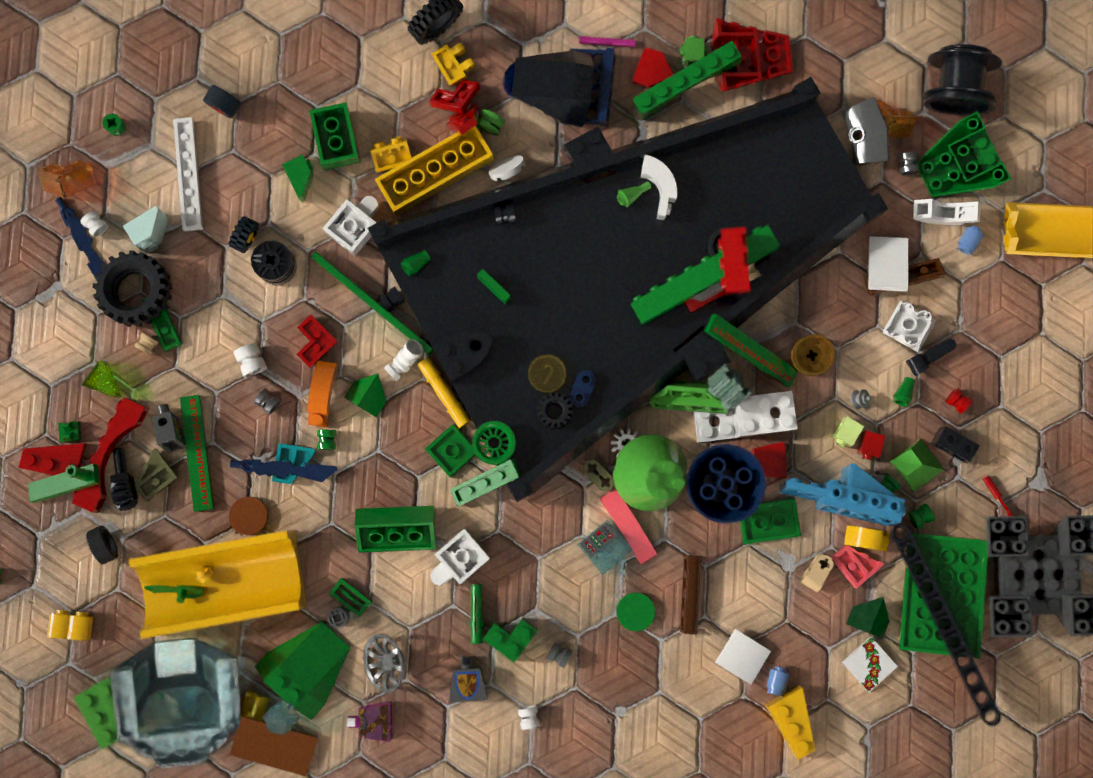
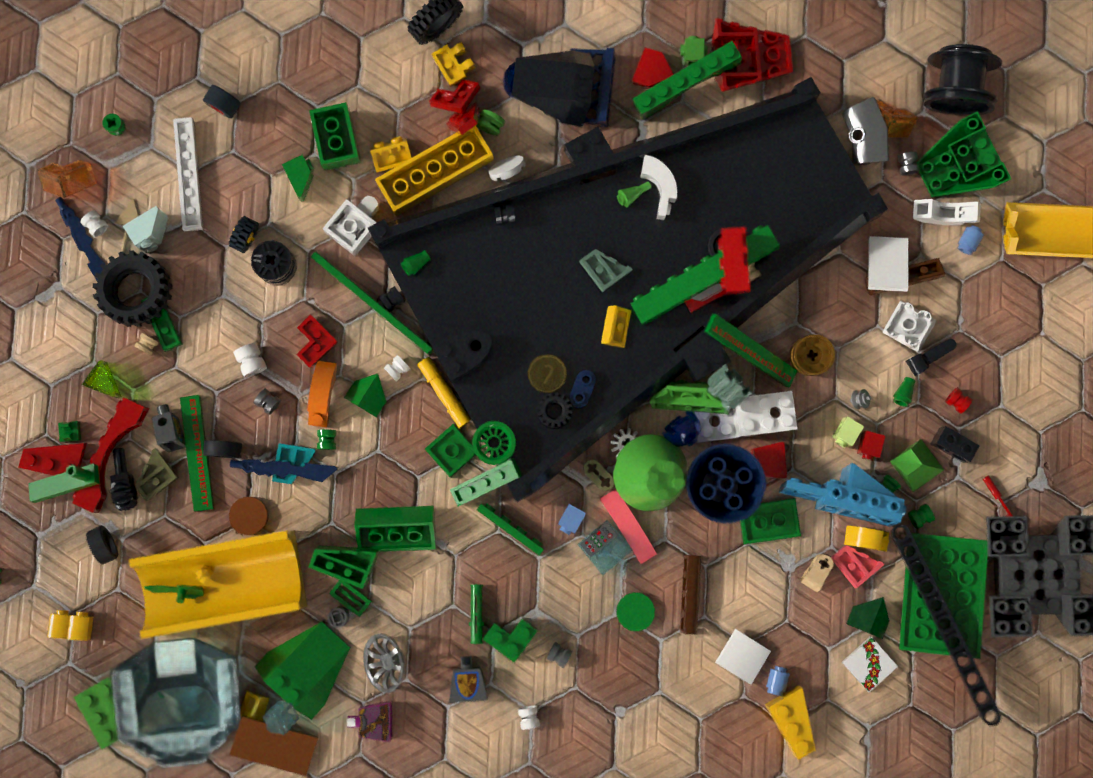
(126, 216): none -> tan piece
(222, 449): none -> black tyre
(345, 563): none -> green wedge
(410, 352): white wheel -> none
(458, 559): white brick -> none
(493, 286): green tile -> none
(504, 523): none -> green plate
(571, 519): none -> medium blue brick
(603, 269): none -> sand green wing
(606, 41): dark pink bar -> none
(616, 326): none -> yellow slope
(683, 430): none -> clear blue cylinder

